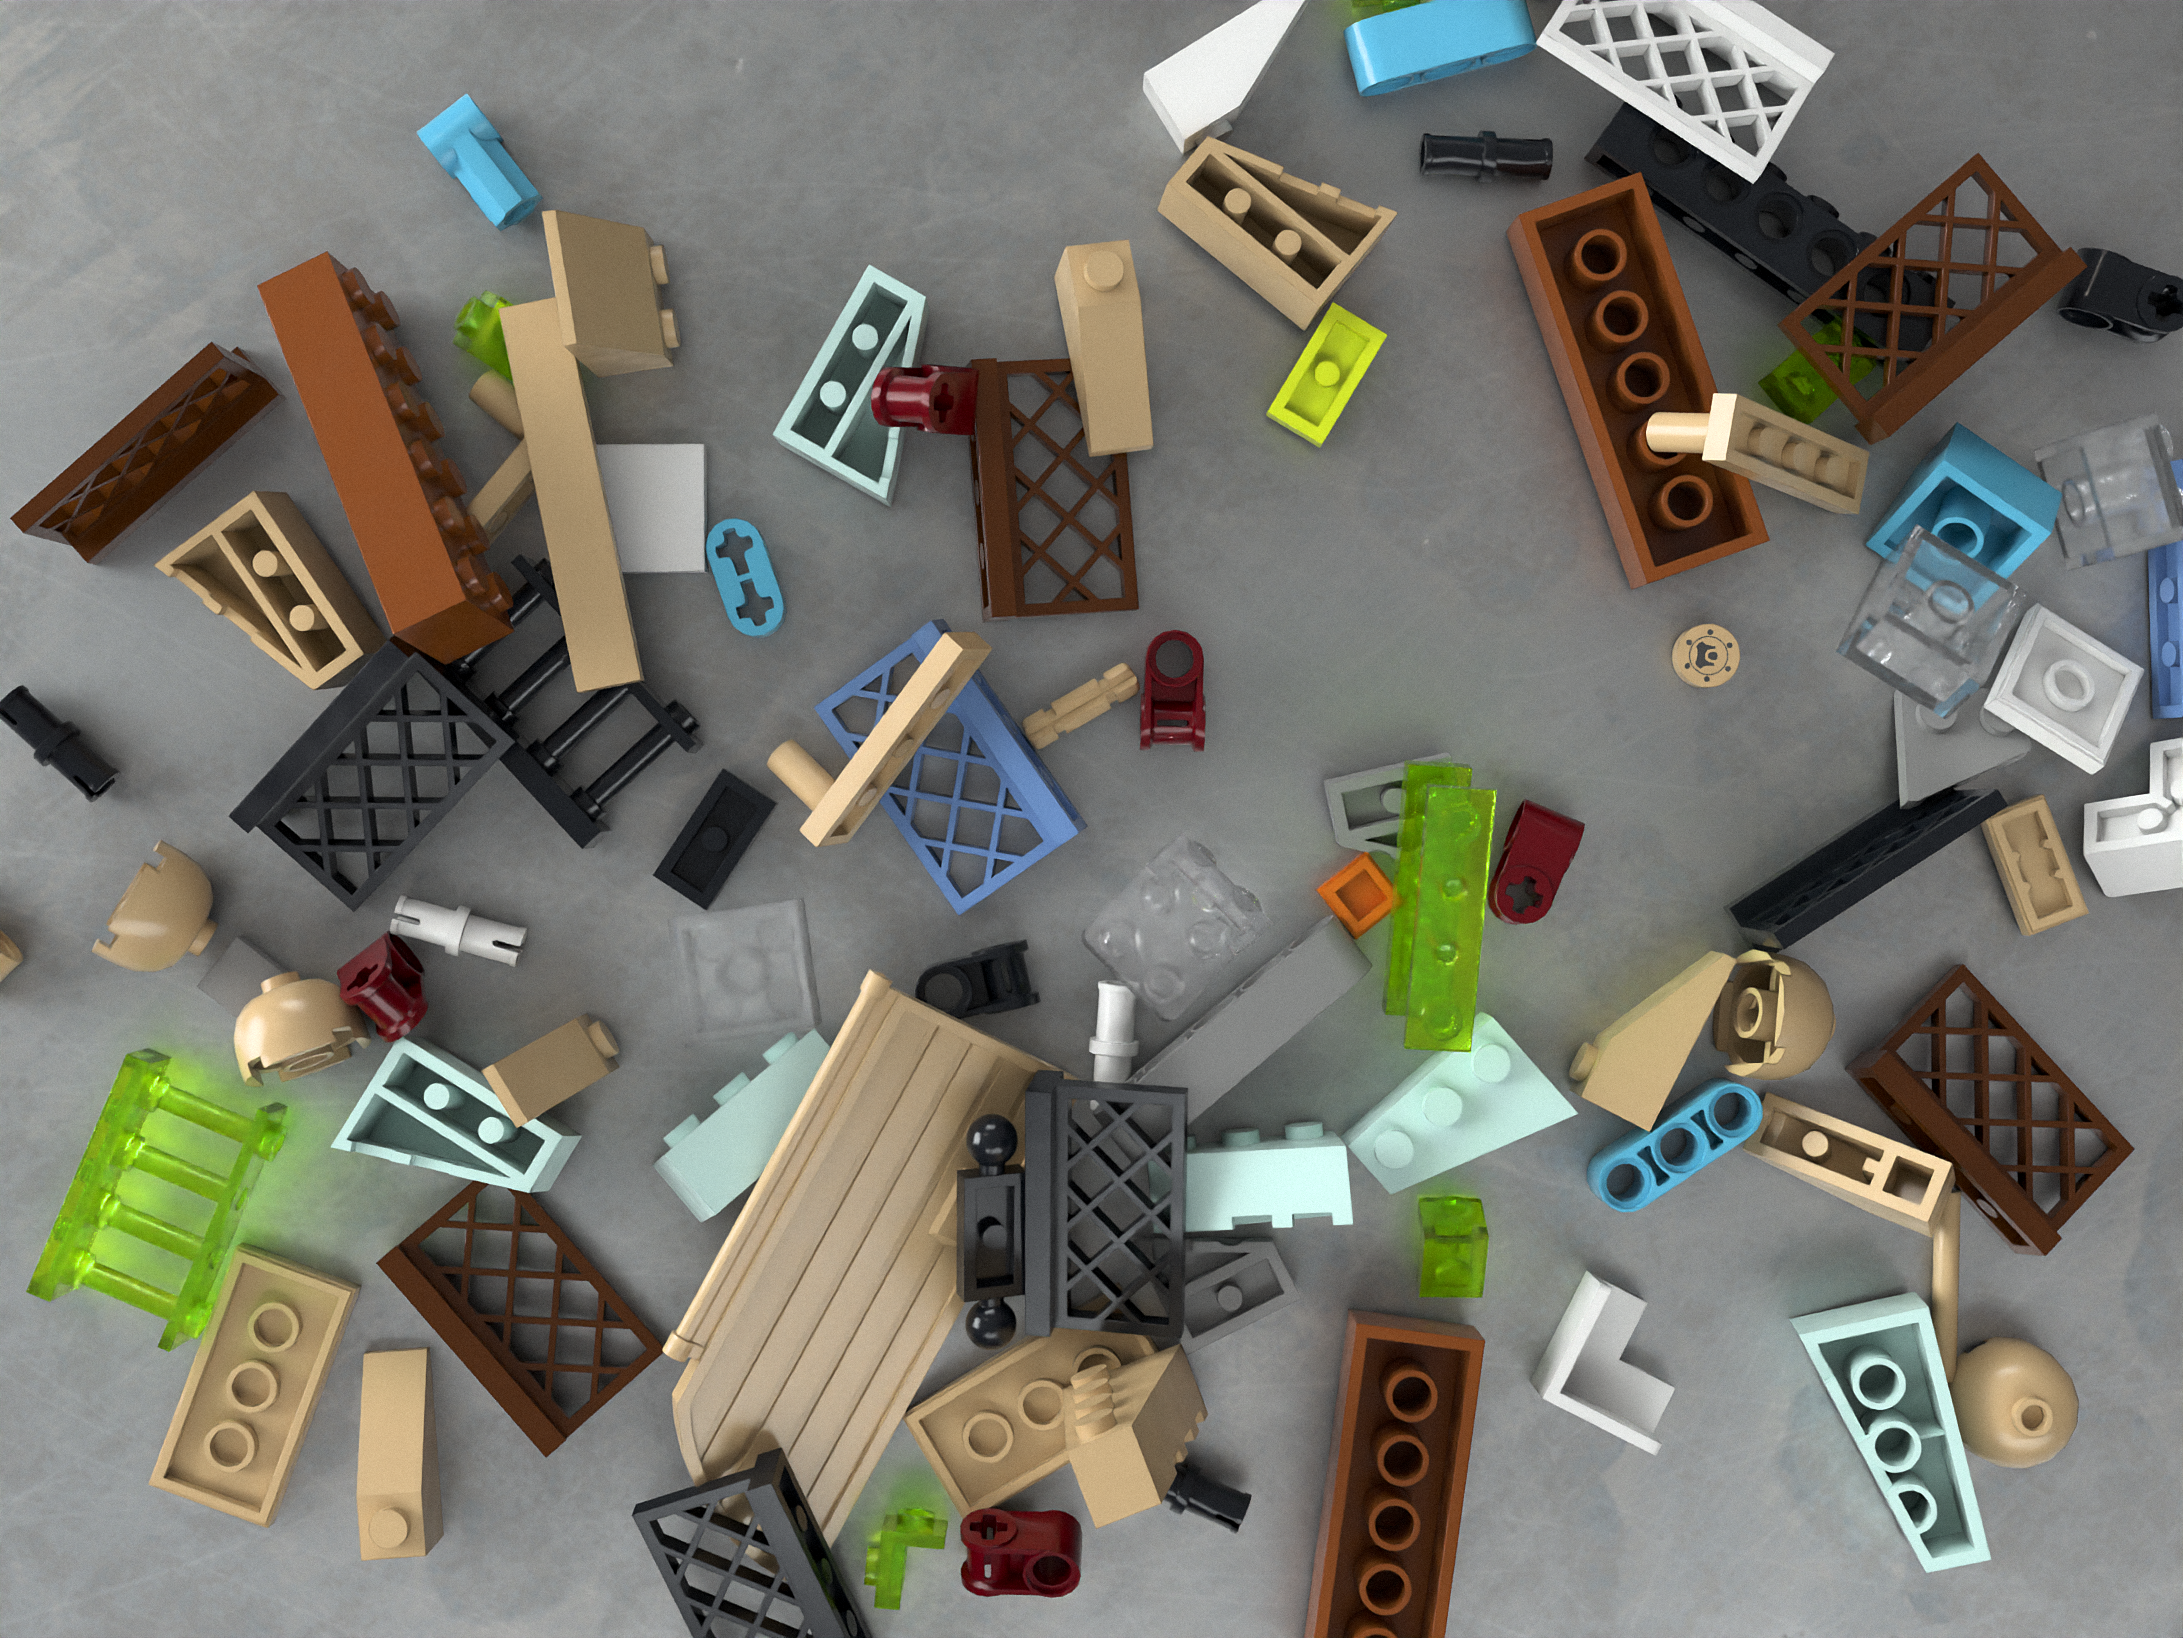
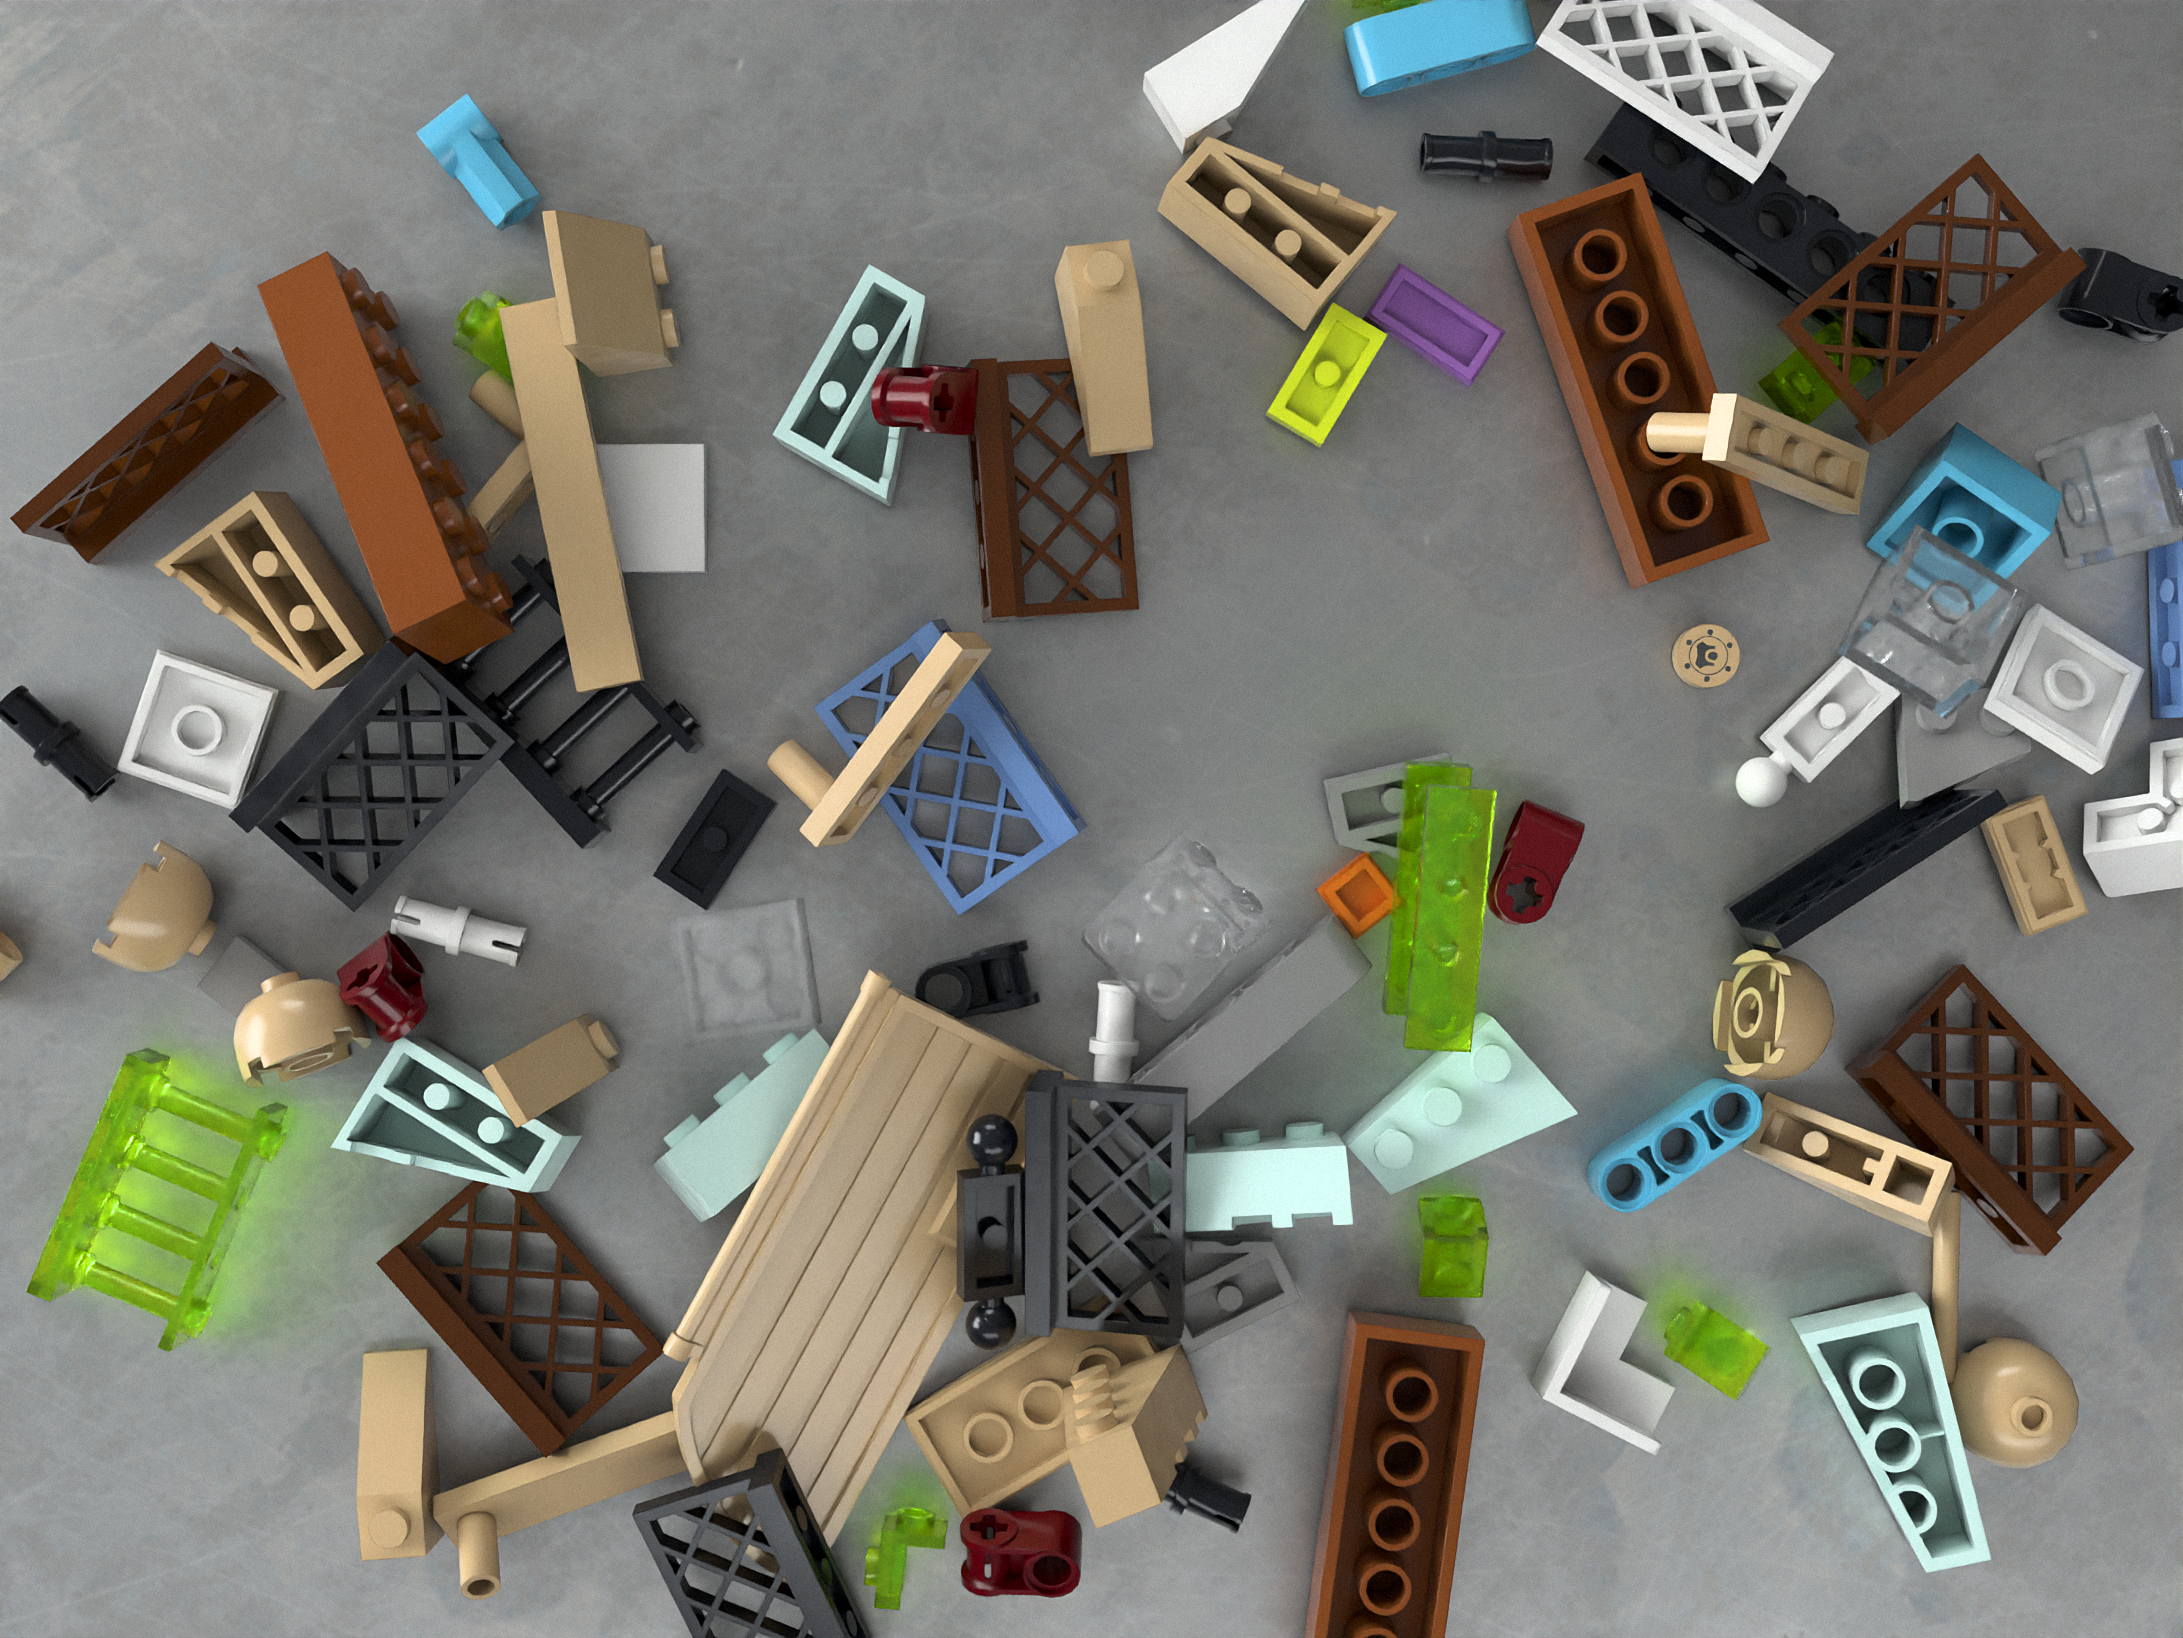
(200, 730): none -> white tile
(255, 1385): tan tile -> none
(549, 1488): none -> tan piece
(760, 572): medium azure beam -> none
(1081, 705): tan axle -> none
(1173, 698): dark red piece -> none
(1434, 325): none -> medium lavender tile
(1644, 1050): tan slope -> none
(1715, 1349): none -> clear neon green bracket
(1814, 731): none -> white plate

